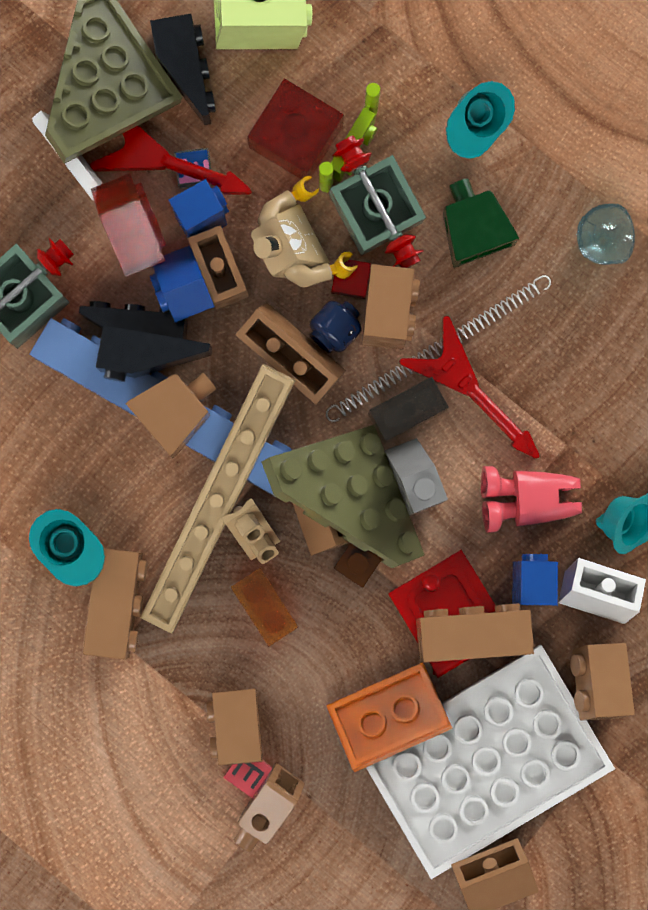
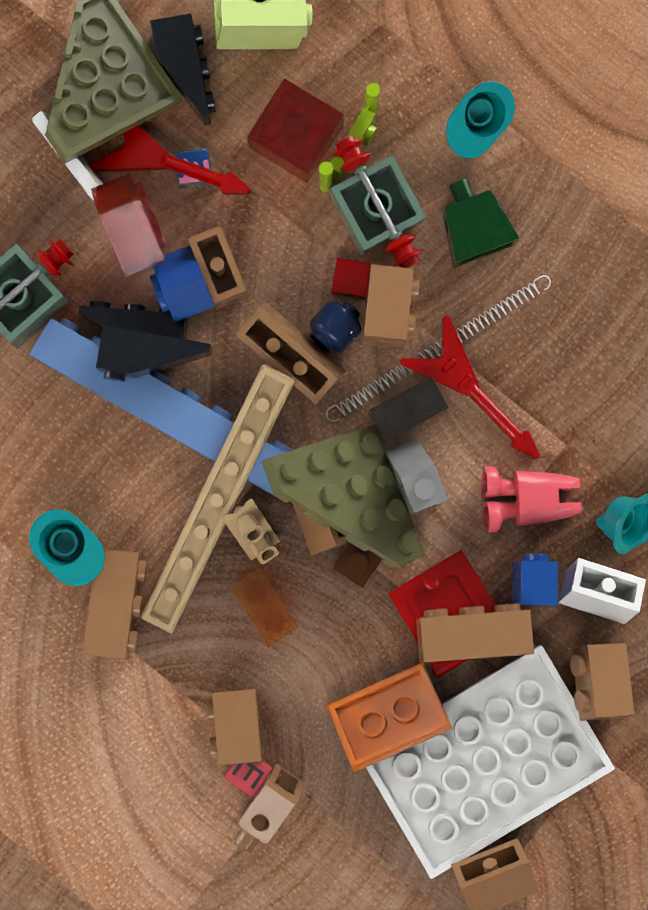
(173, 410): medium nougat torso -> none
(199, 208): blue brick -> none
(290, 244): tan torso -> none
(606, 234): clear light blue helmet -> none

